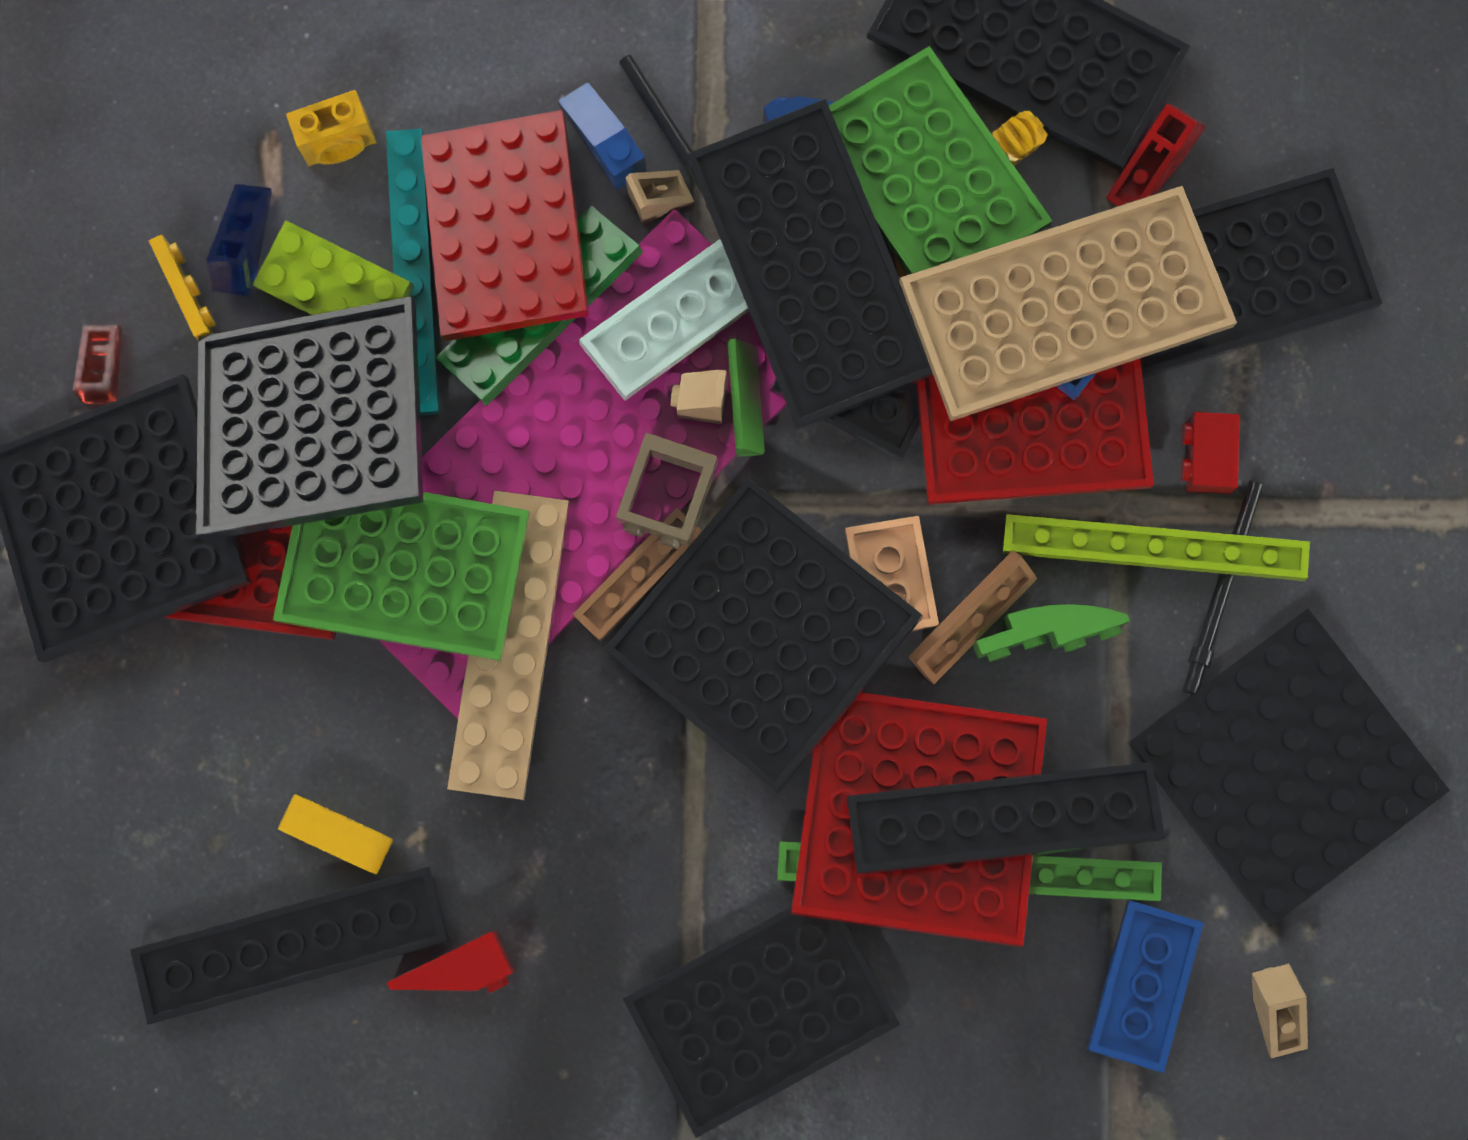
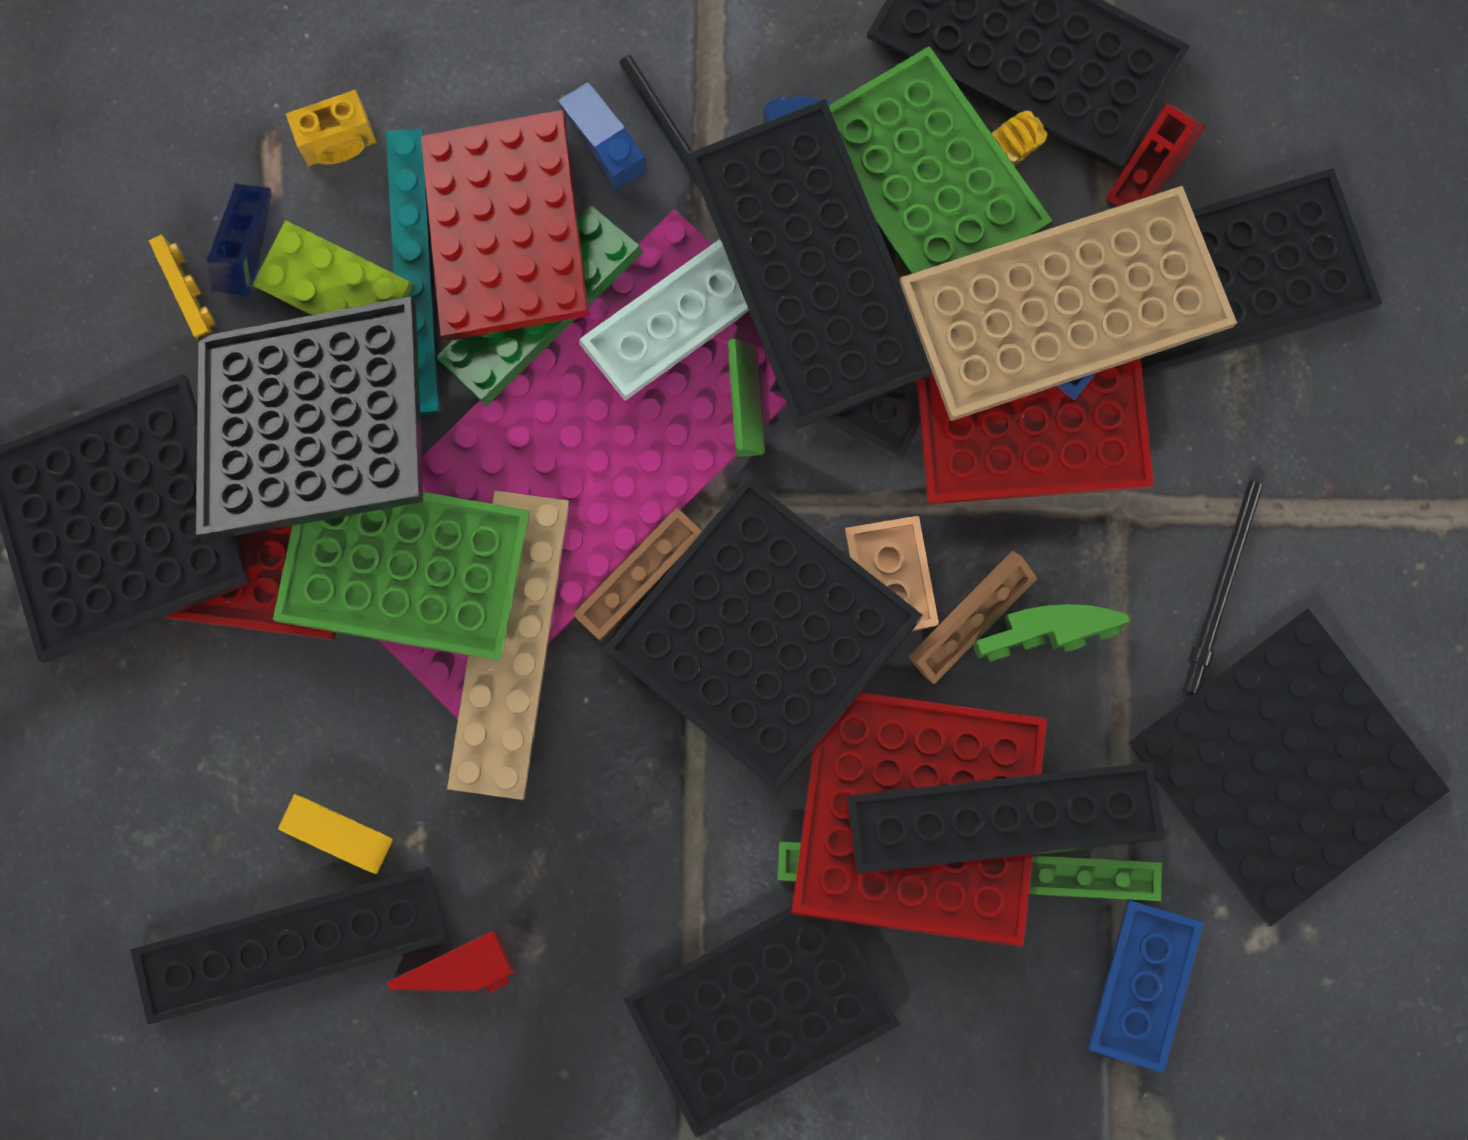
(98, 386): clear red slope -> none
(657, 193): tan slope -> none
(678, 455): dark tan window -> none
(700, 396): tan slope -> none
(1157, 547): lime plate -> none
(1211, 453): red brick -> none
(1281, 1010): tan slope -> none

